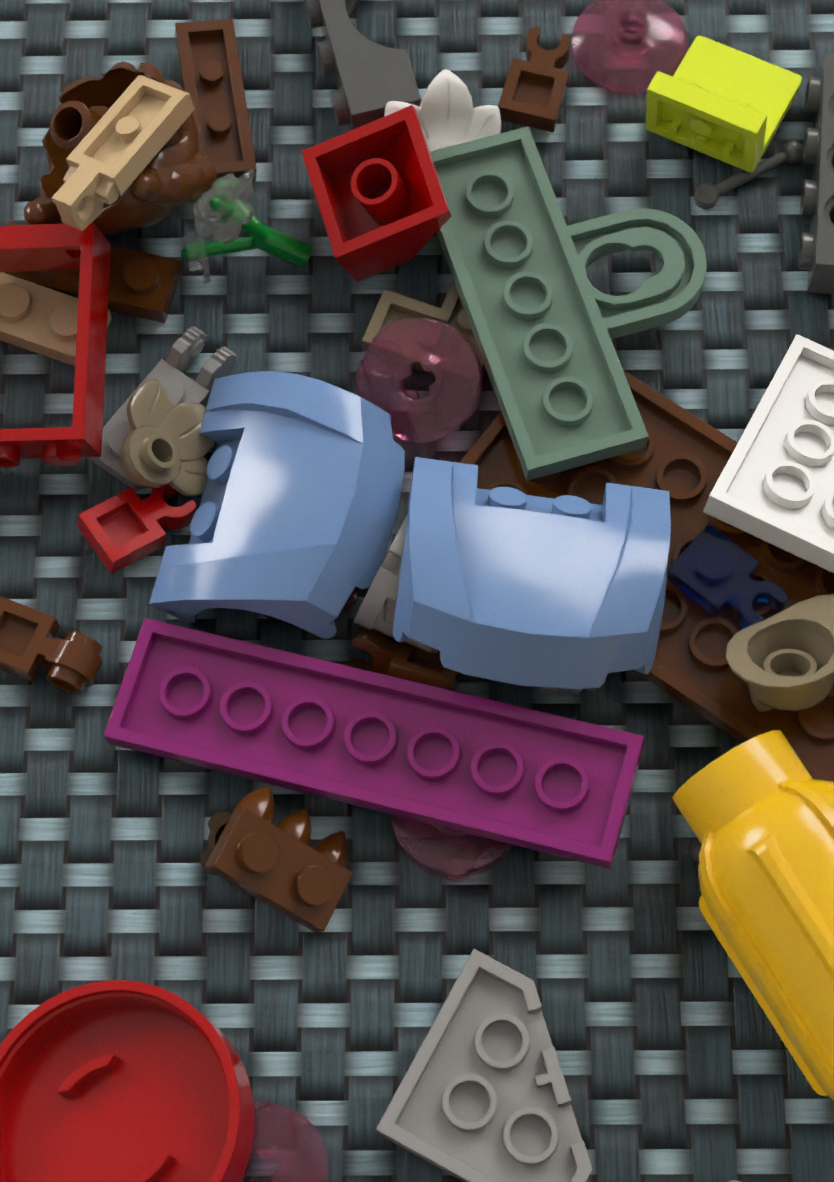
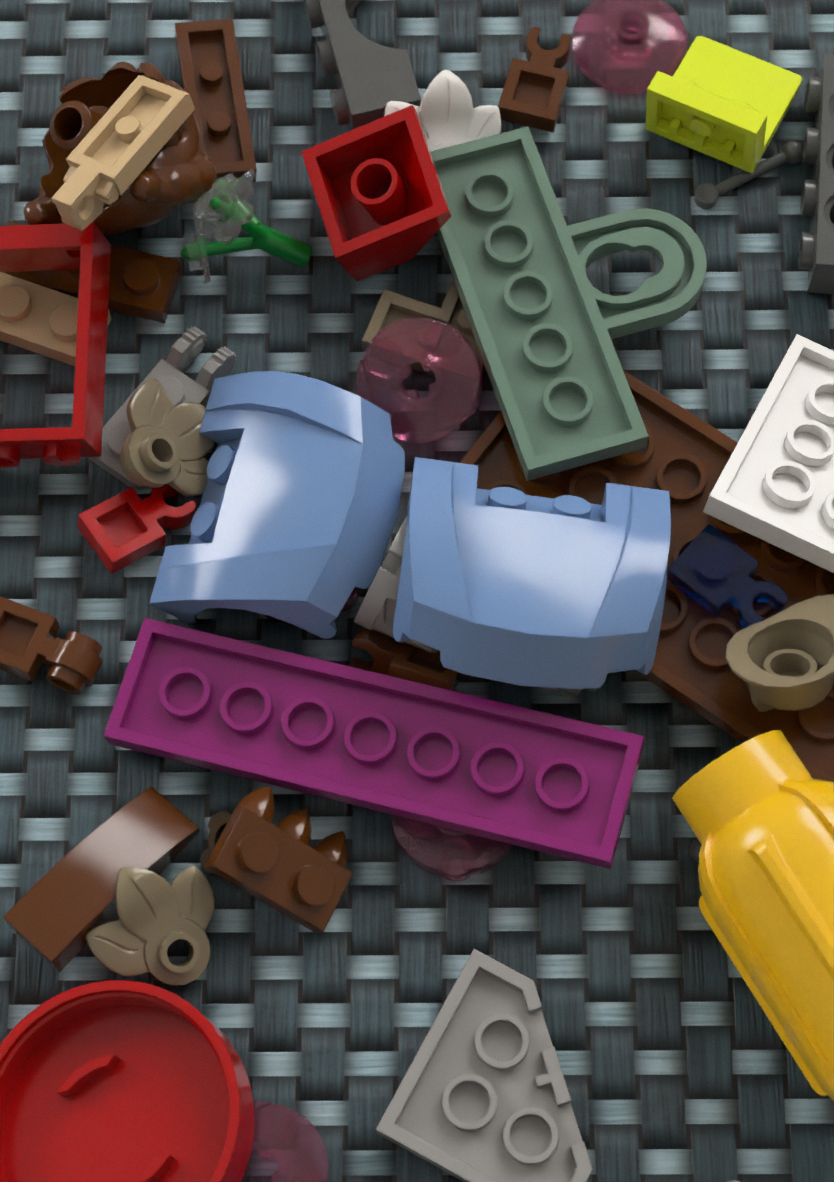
(83, 883): none -> reddish brown slope
(151, 919): none -> dark tan plate

